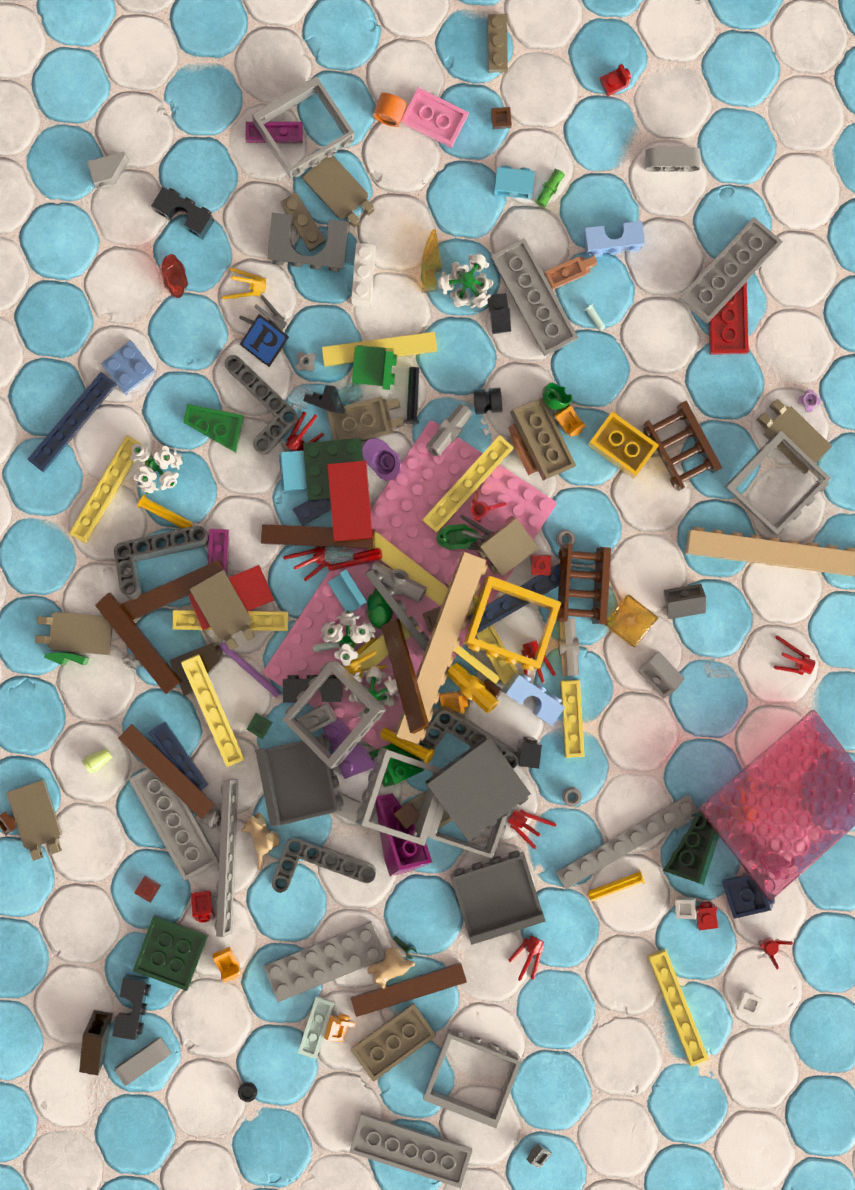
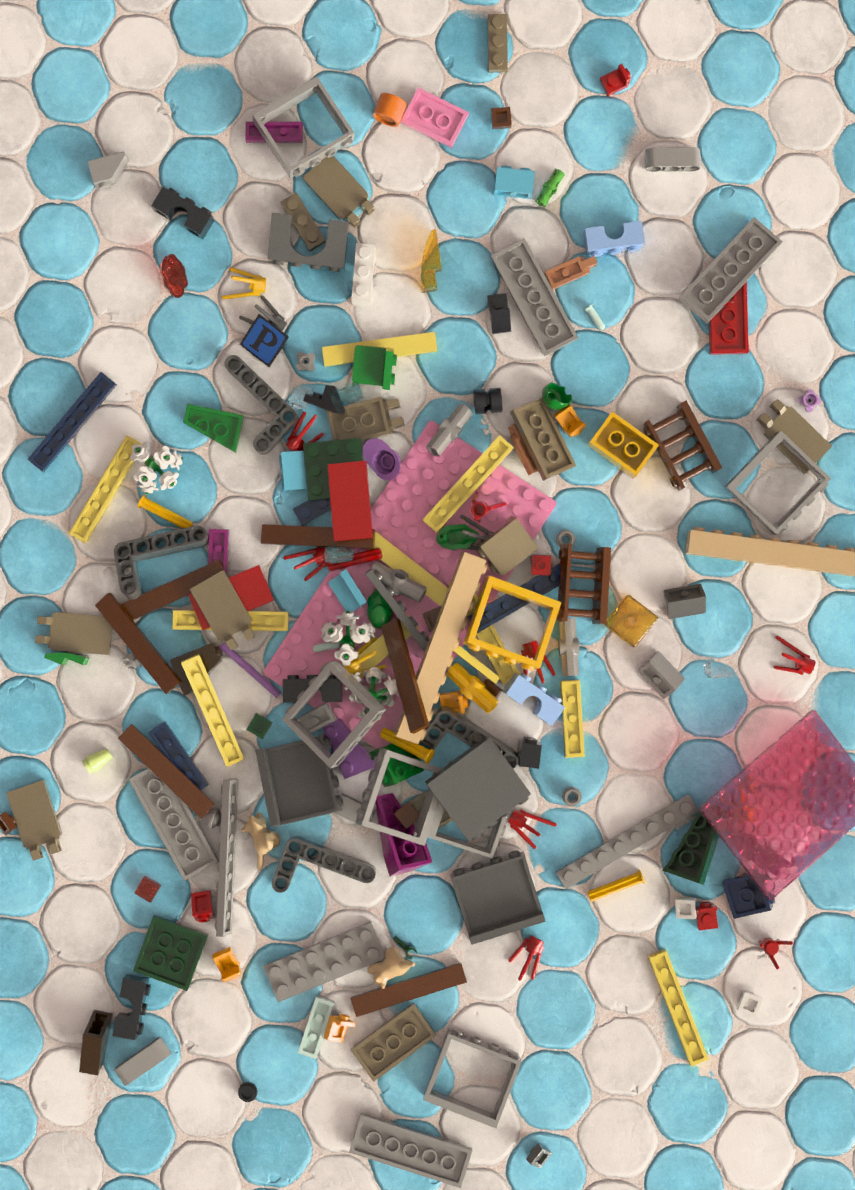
(128, 367): medium blue plate -> none
(412, 403): black axle -> none
(461, 275): white plant -> none

